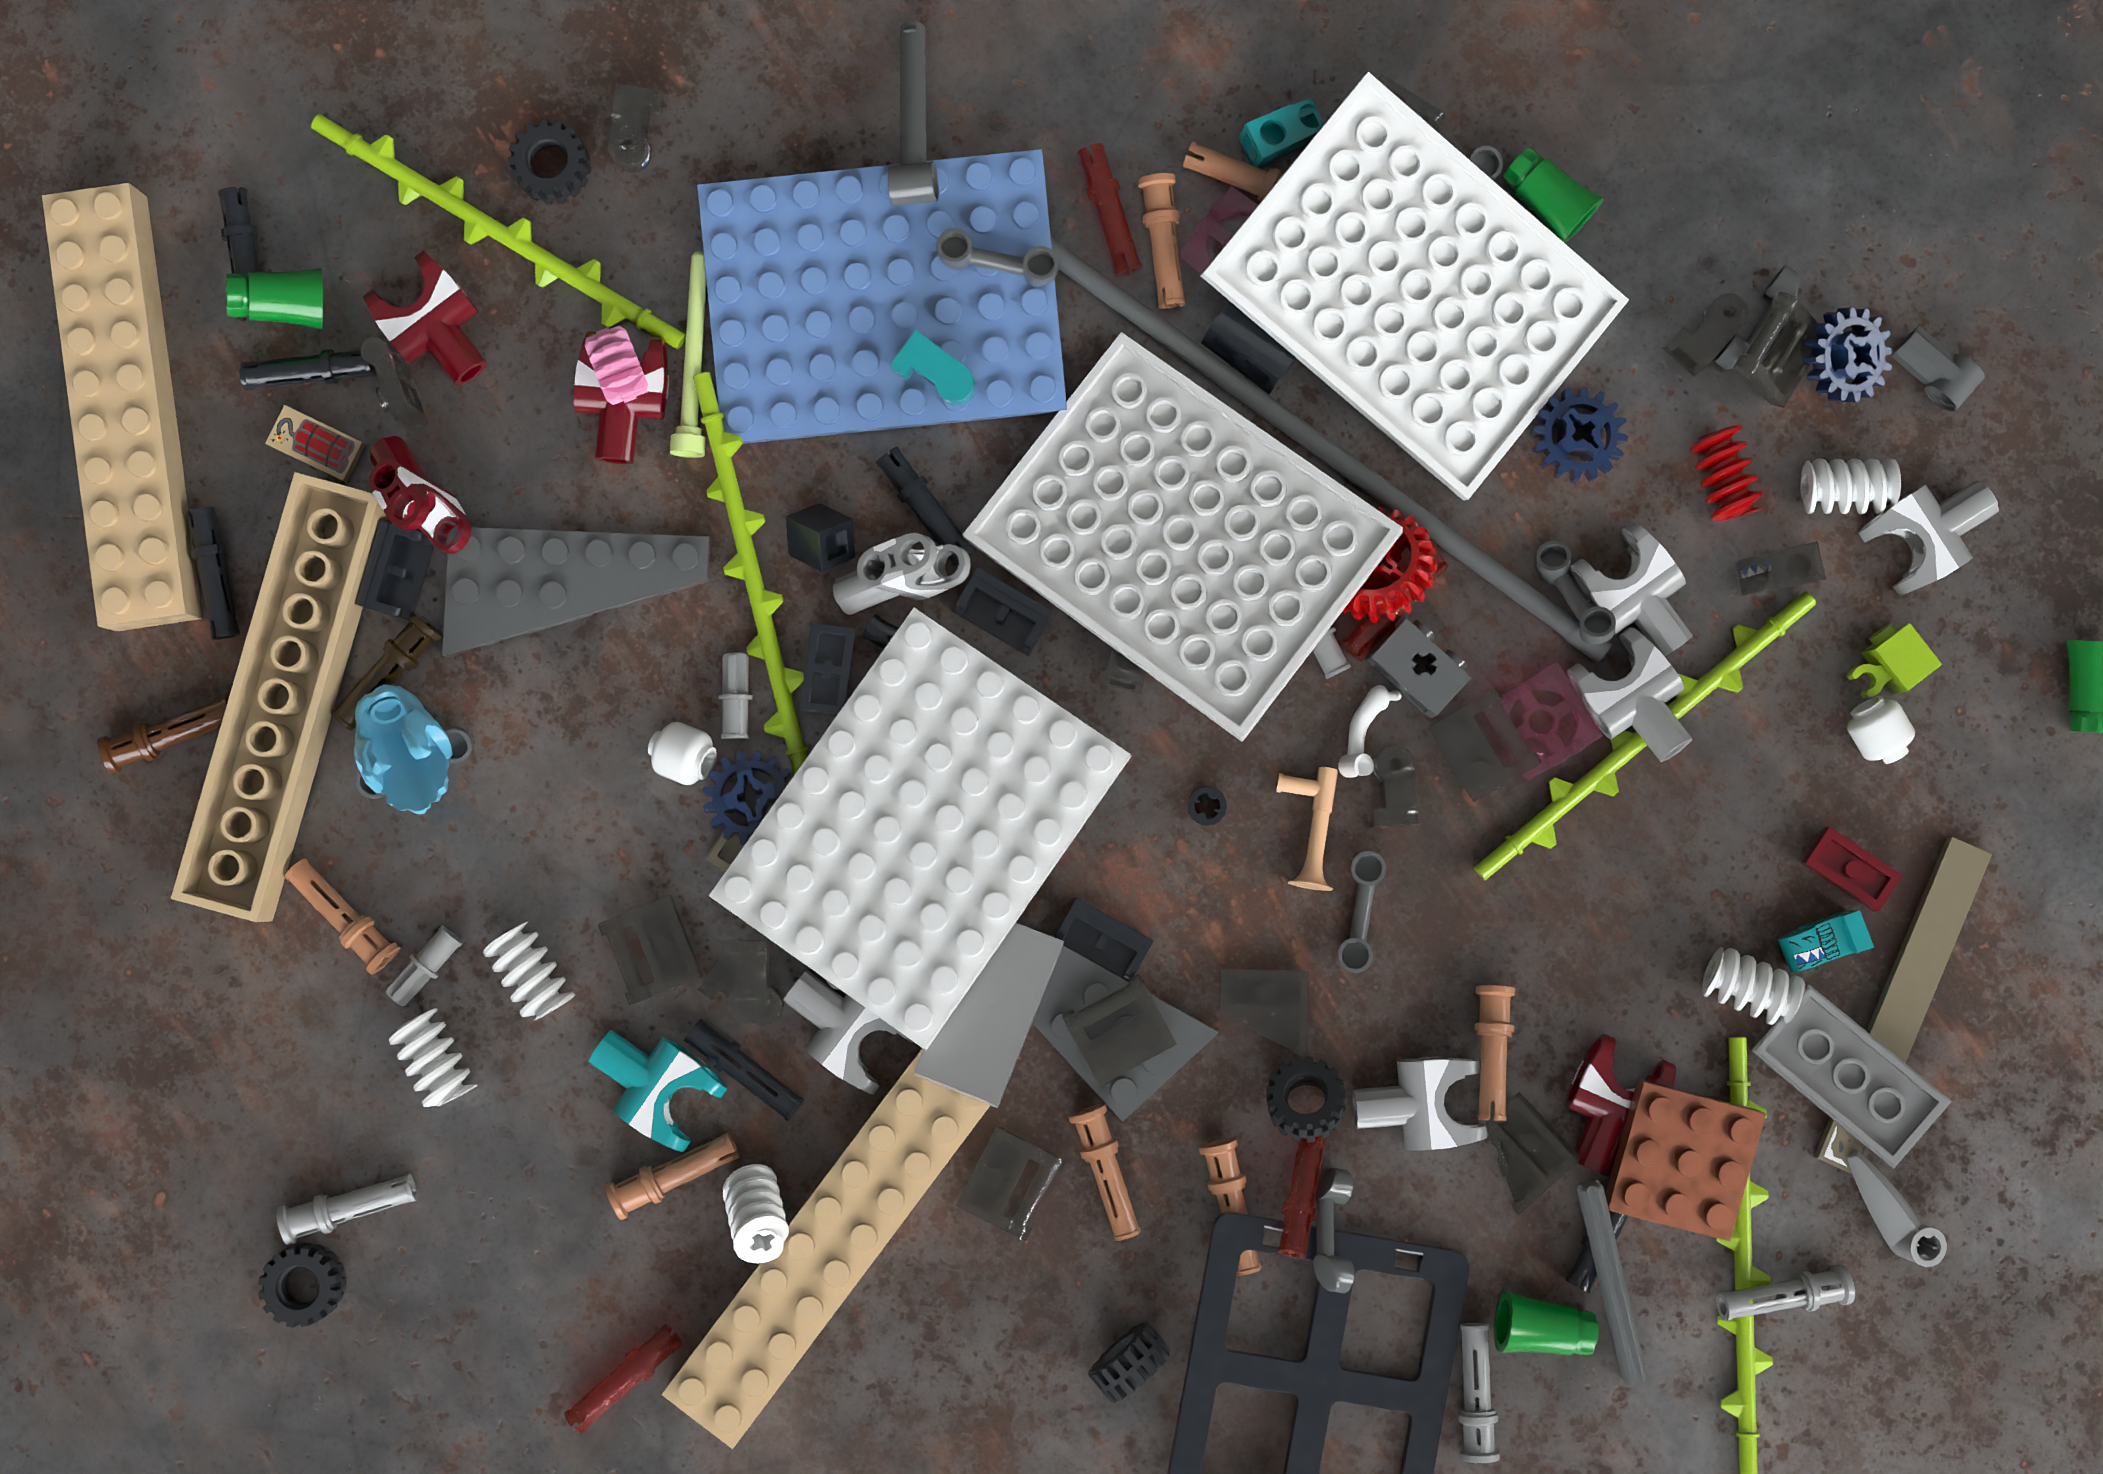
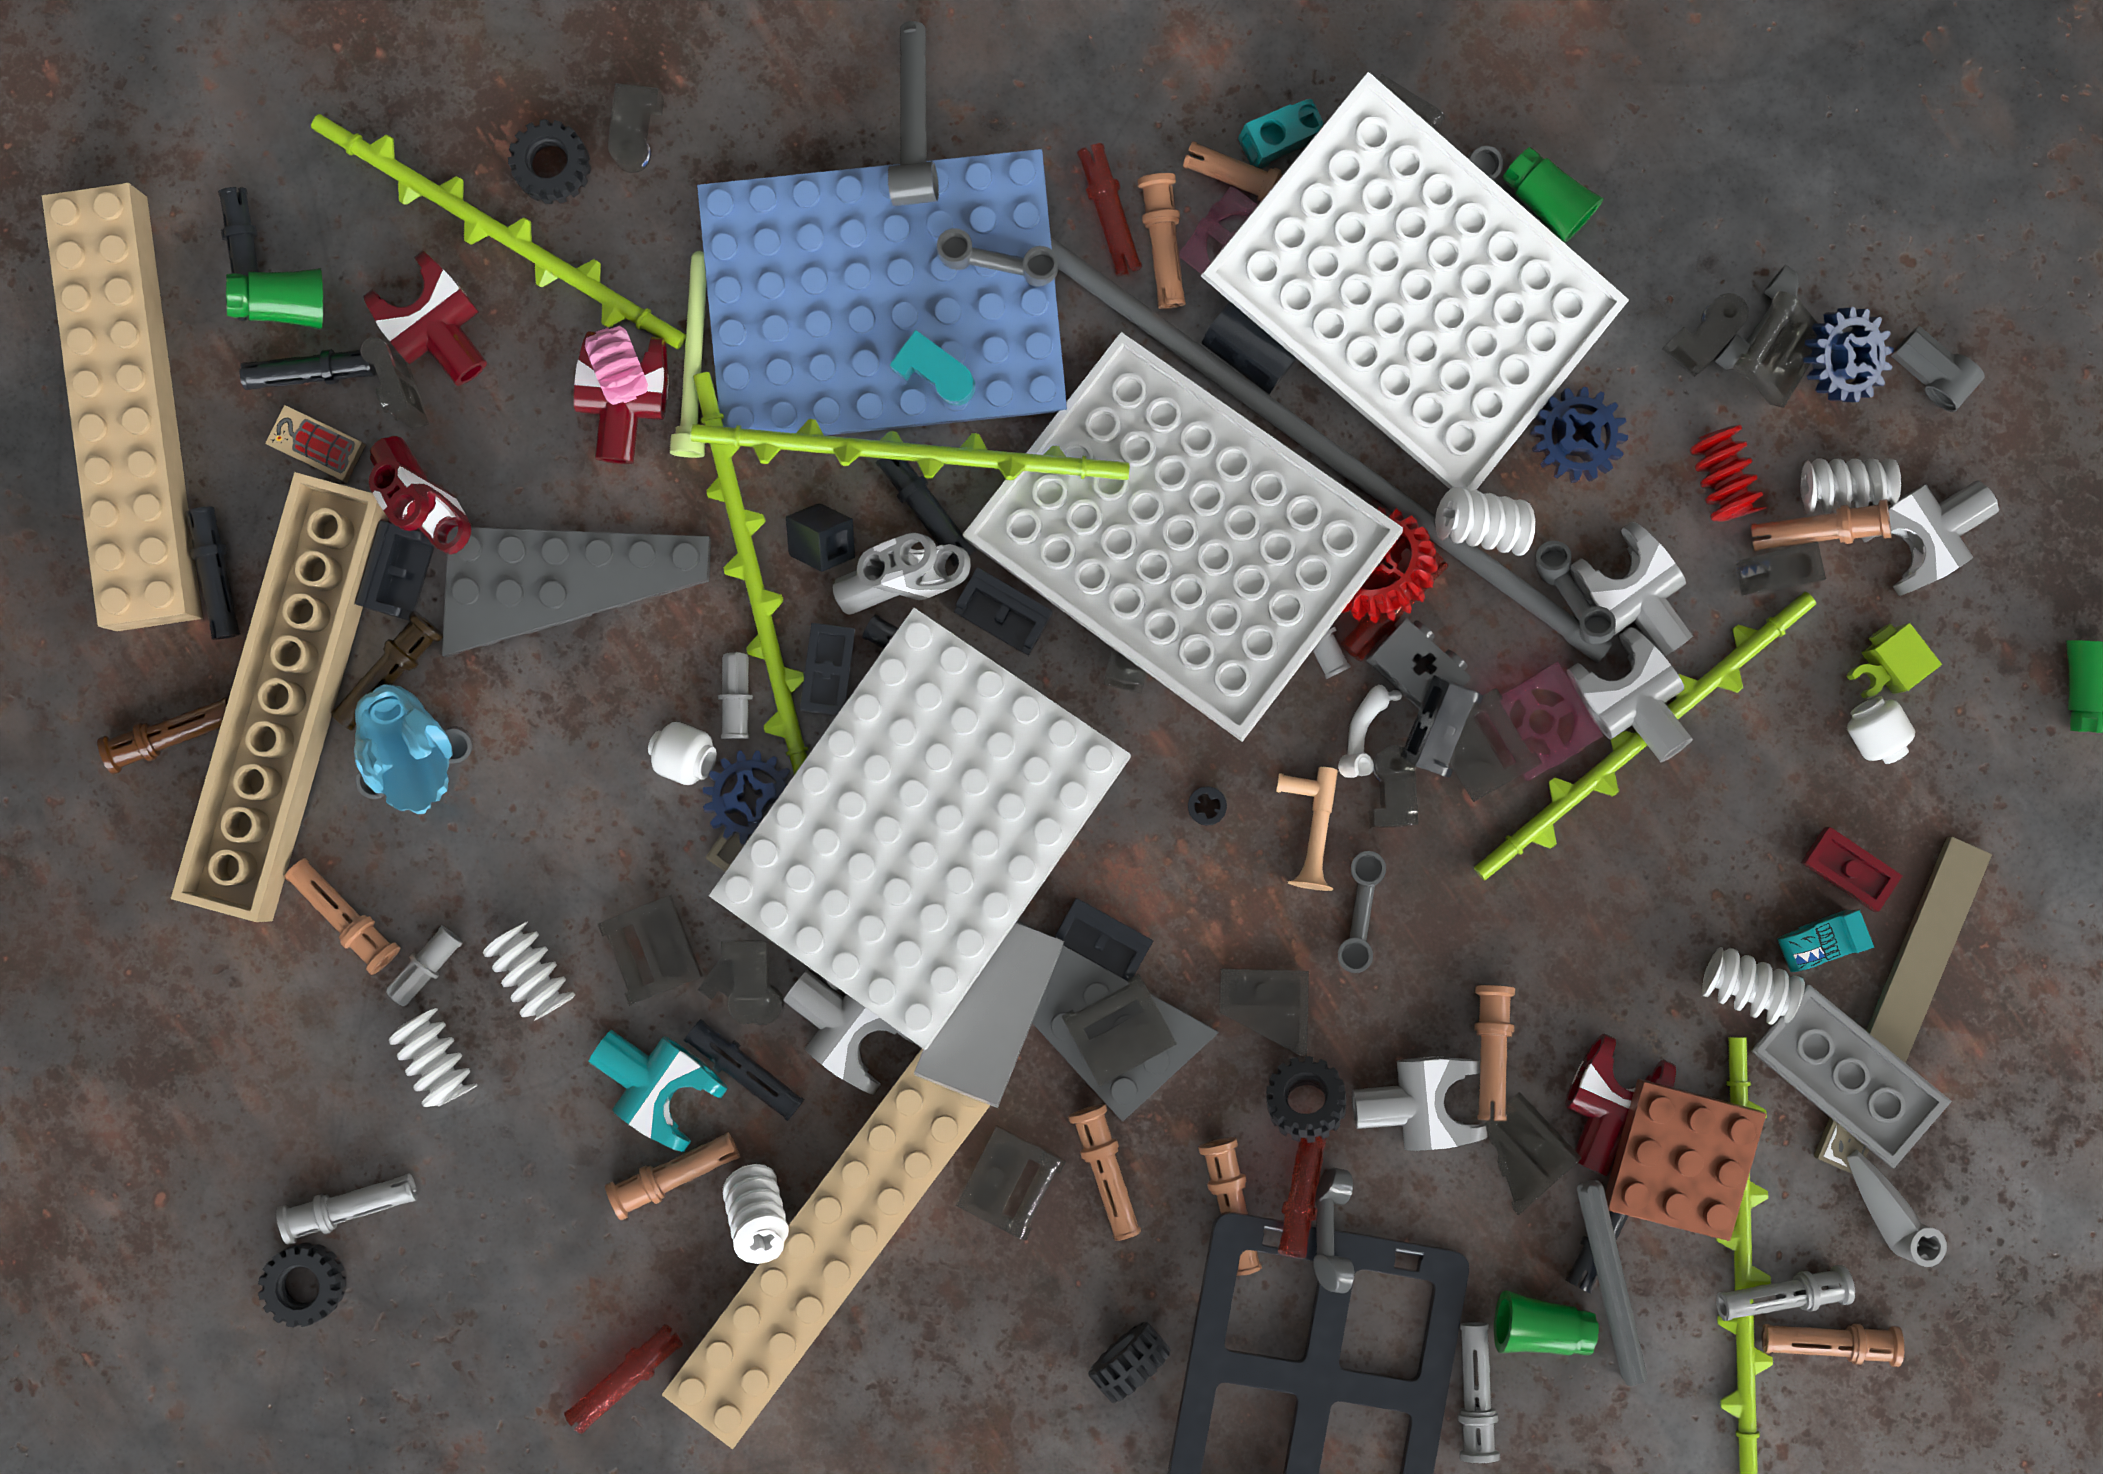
(929, 457): none -> lime plant
(1439, 725): none -> black hinge
(1485, 520): none -> white piece
(1843, 524): none -> nougat pin
(1854, 1342): none -> nougat pin

